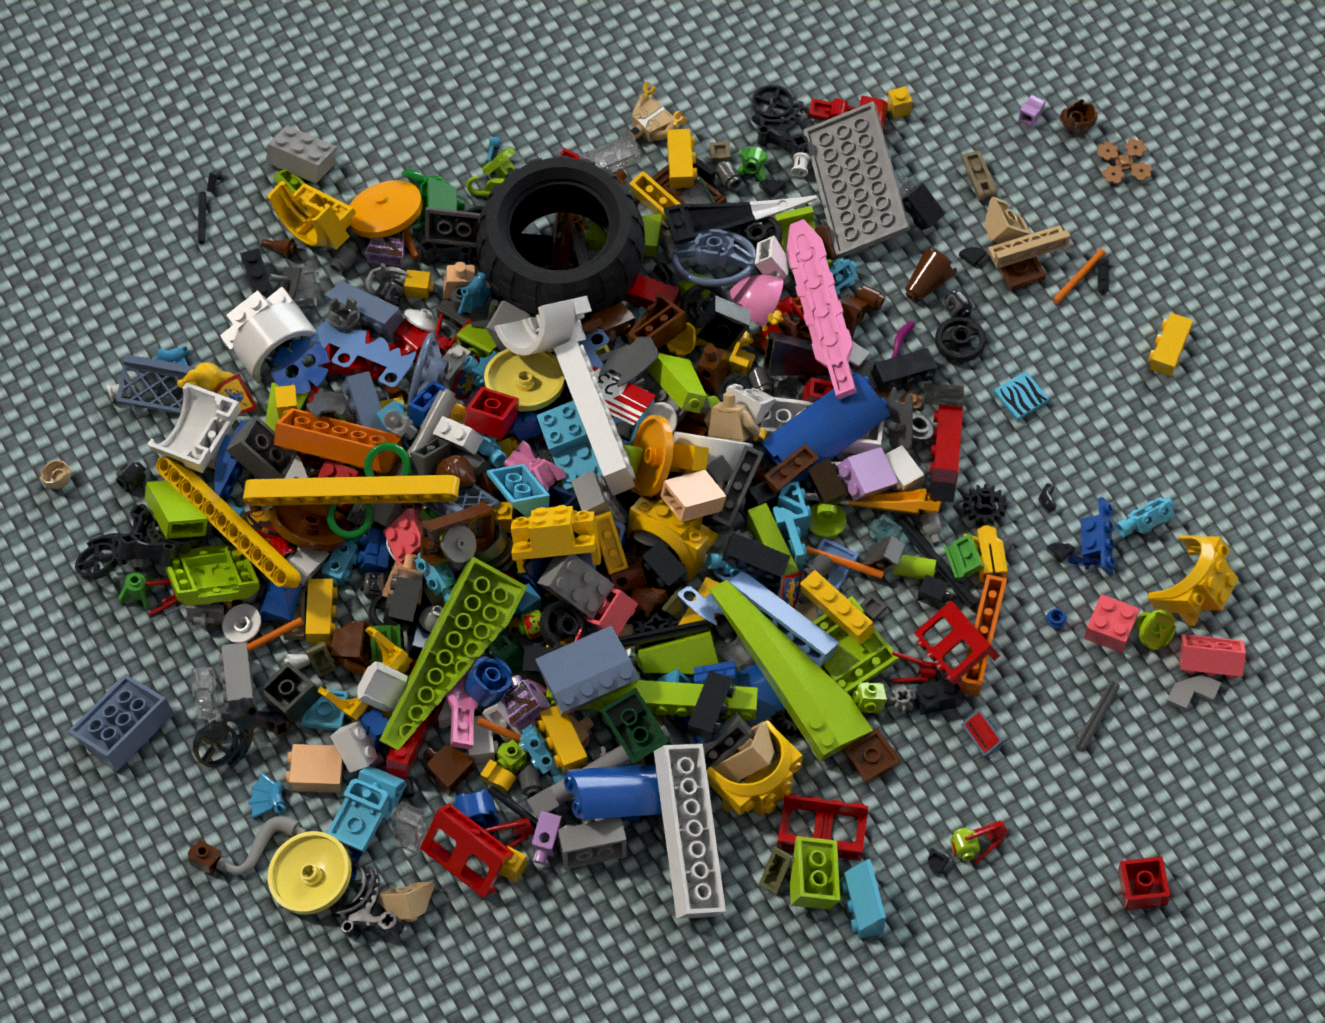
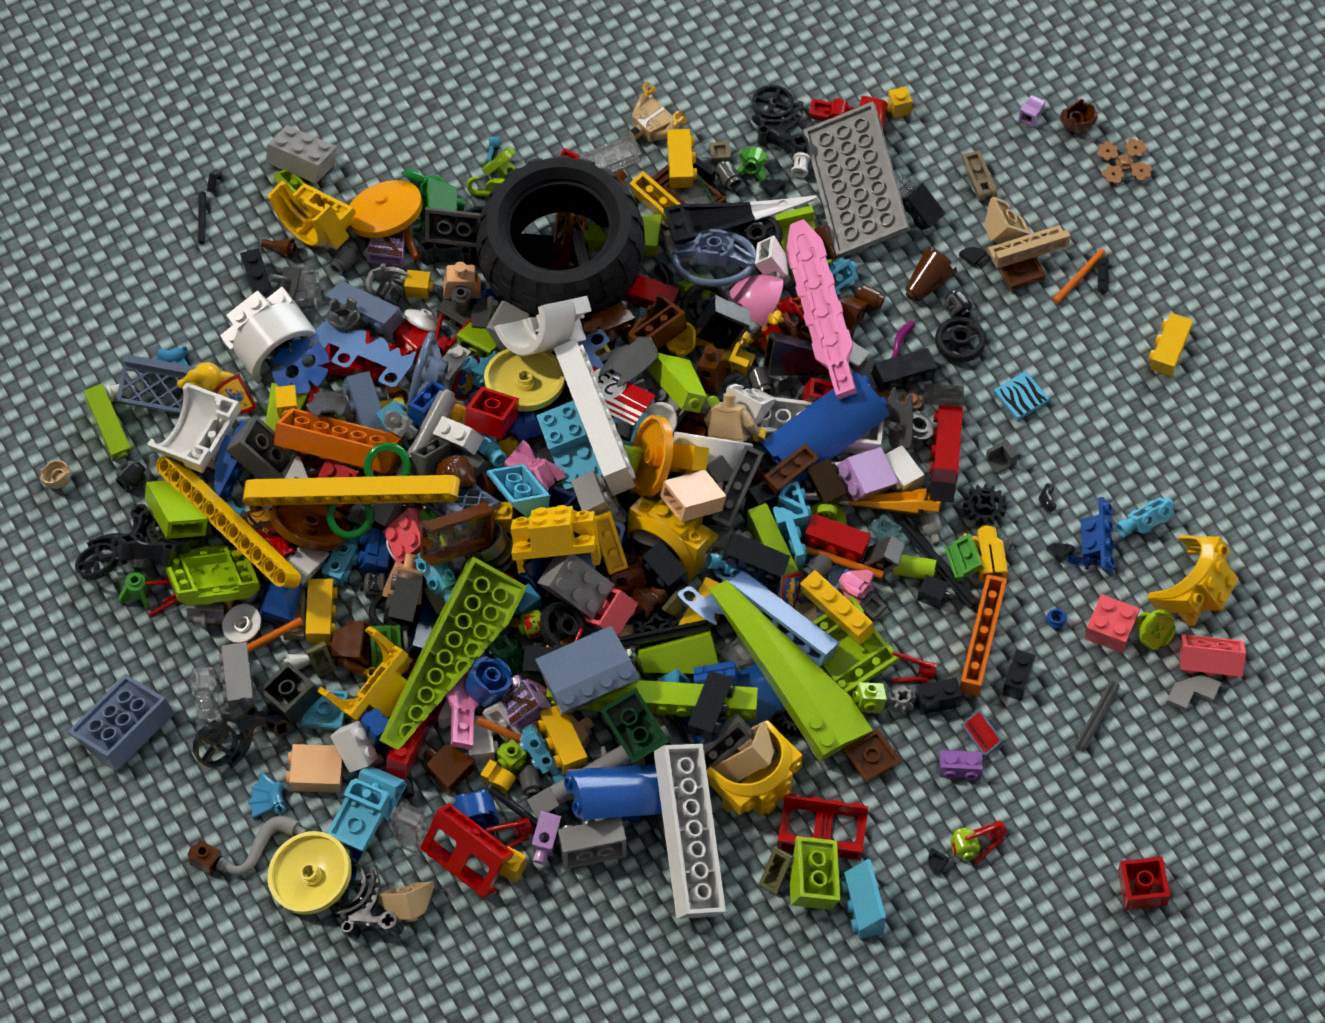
(107, 422): none -> lime slope
(381, 686): white slope -> none
(429, 617): light grey brick -> none
(458, 544): light grey piece -> none
(474, 294): dark azure arm -> none
(837, 538): none -> red brick
(856, 584): none -> bright pink brick
(960, 764): none -> medium lavender bracket
(962, 631): red window -> none
(1001, 457): none -> dark grey panel
(1019, 674): none -> black brick

